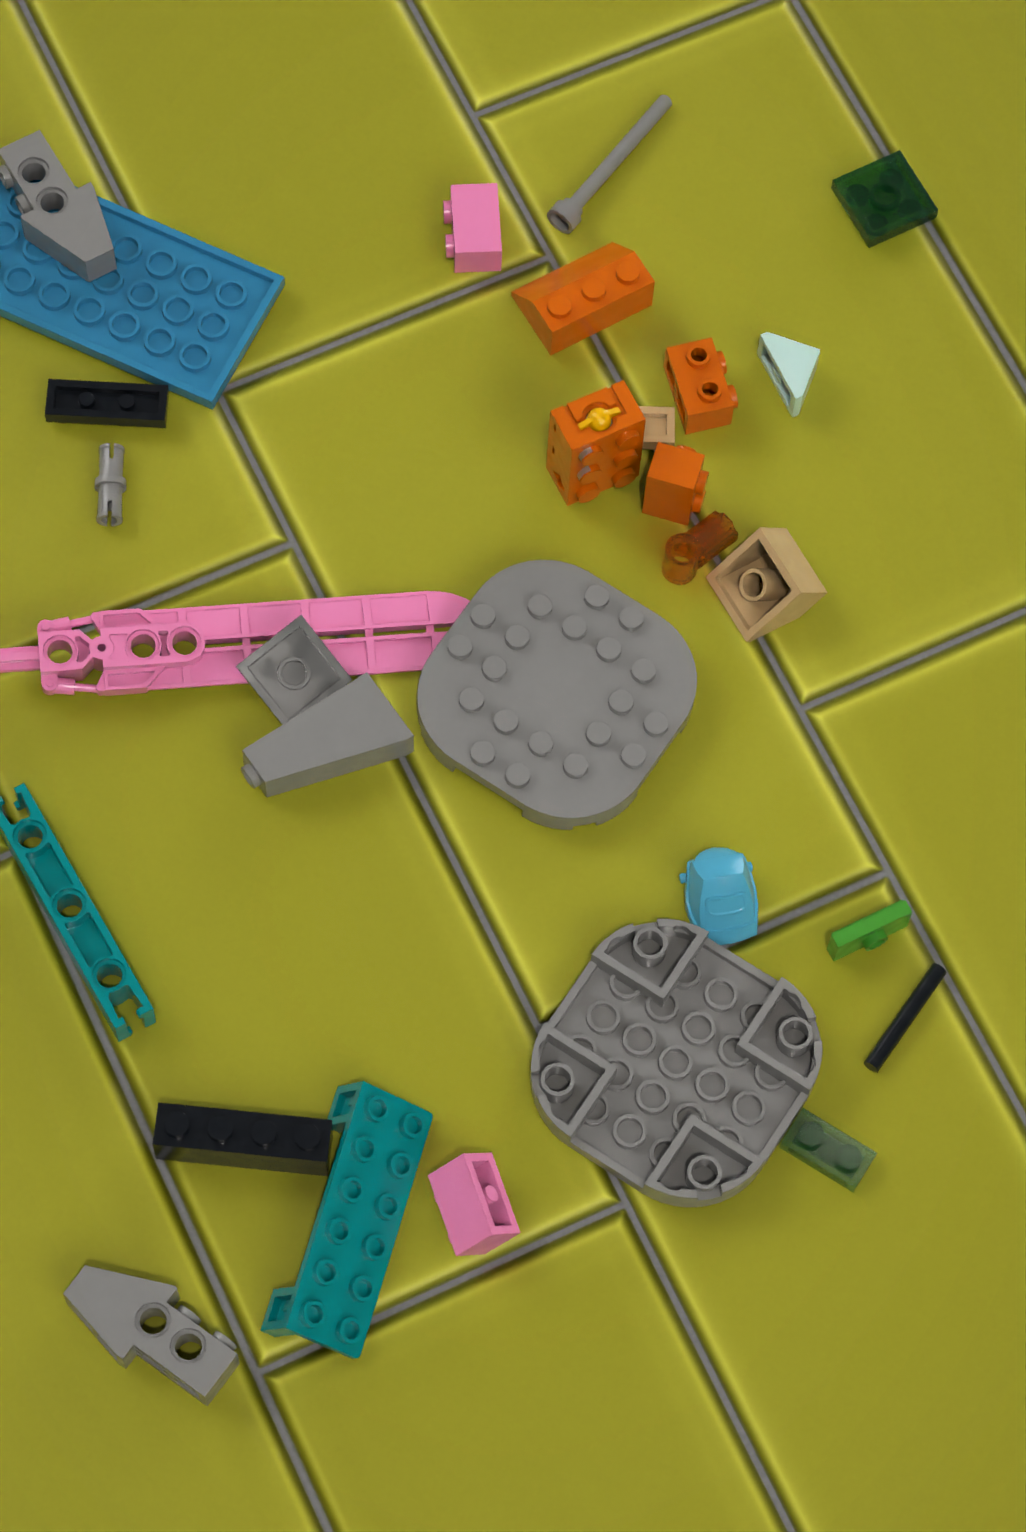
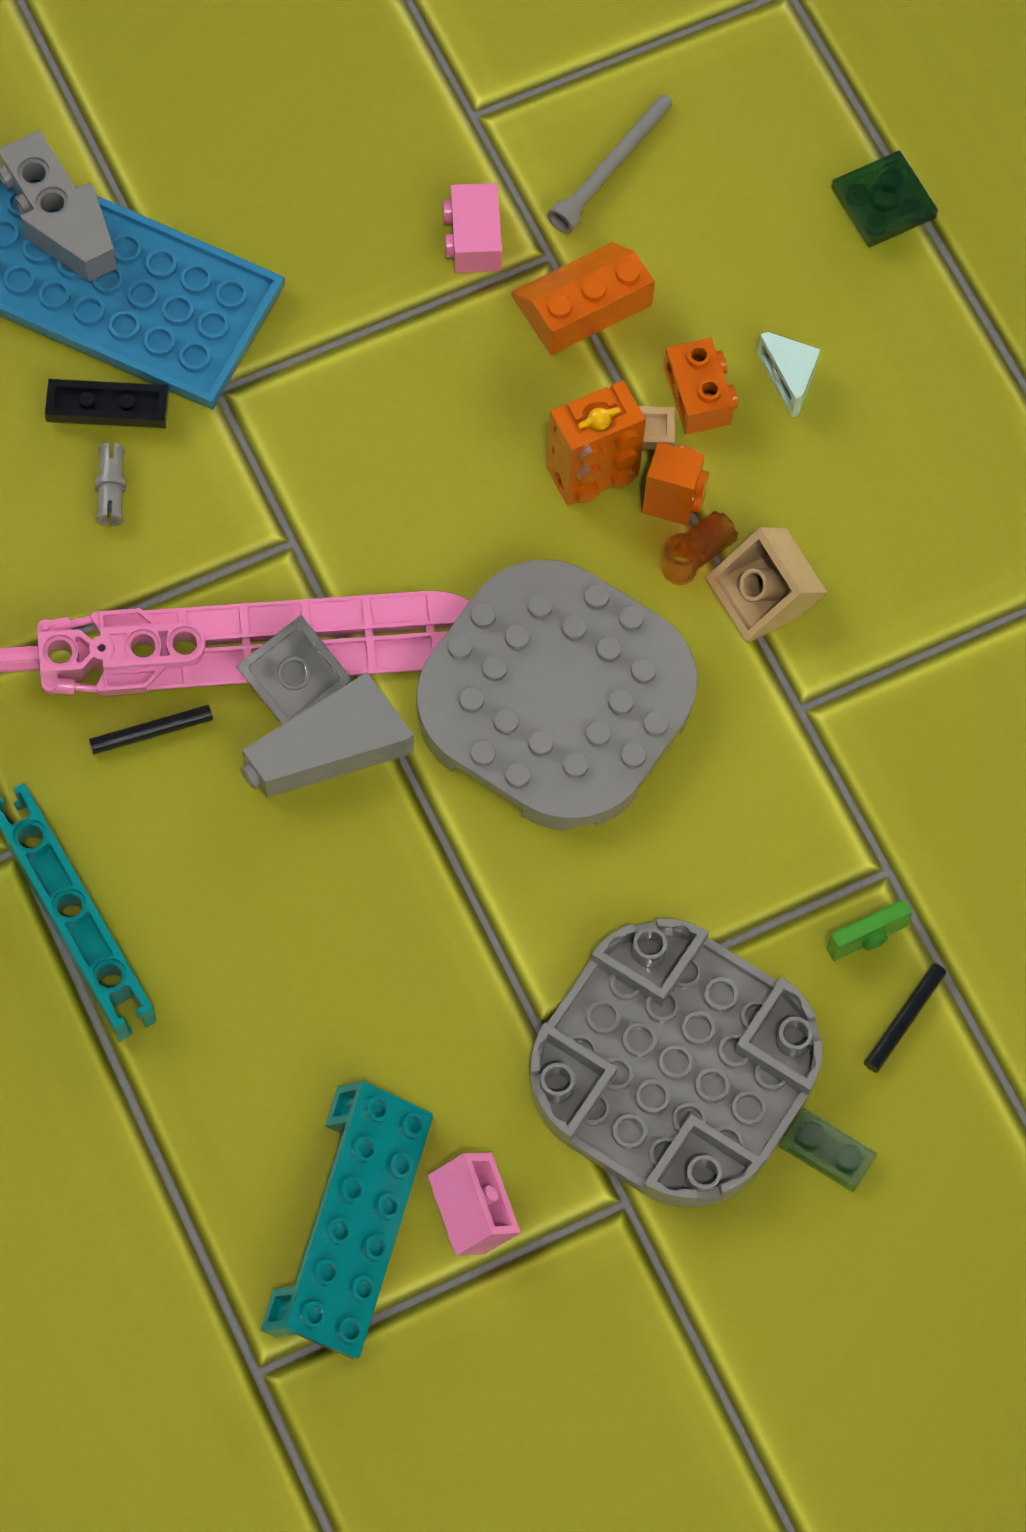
(115, 1312): light grey brick -> none
(150, 729): none -> black bar
(243, 1139): black brick -> none
(721, 895): medium azure helmet -> none

